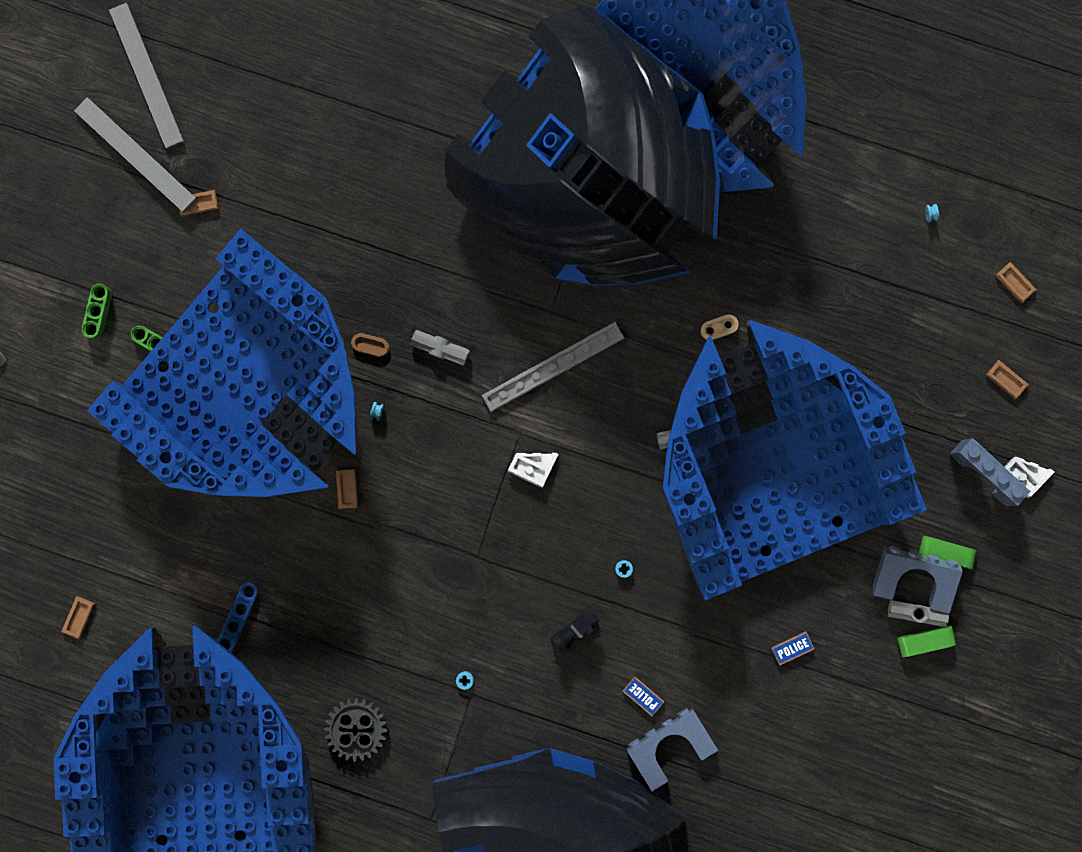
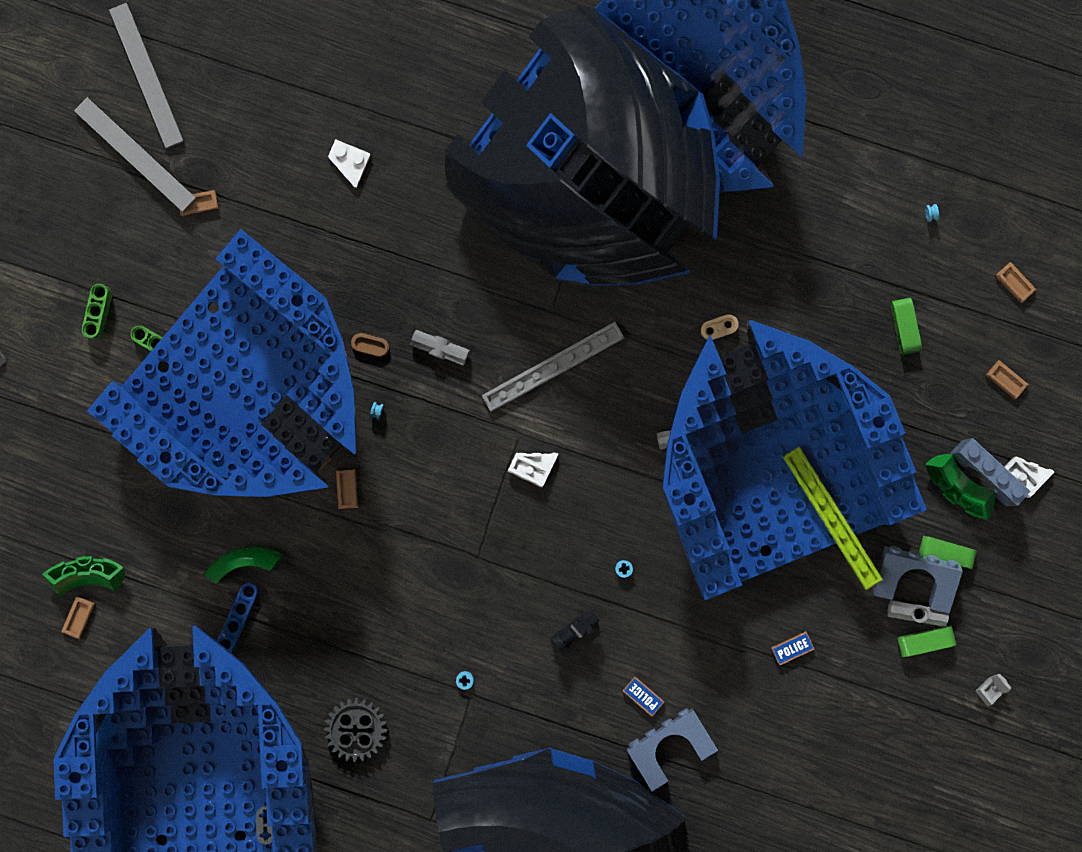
(83, 572): none -> green brick
(241, 557): none -> green brick
(260, 826): none -> dark grey beam
(349, 161): none -> white wing
(832, 518): none -> lime tile
(906, 326): none -> bright green beam
(959, 488): none -> green brick
(993, 689): none -> light grey bracket

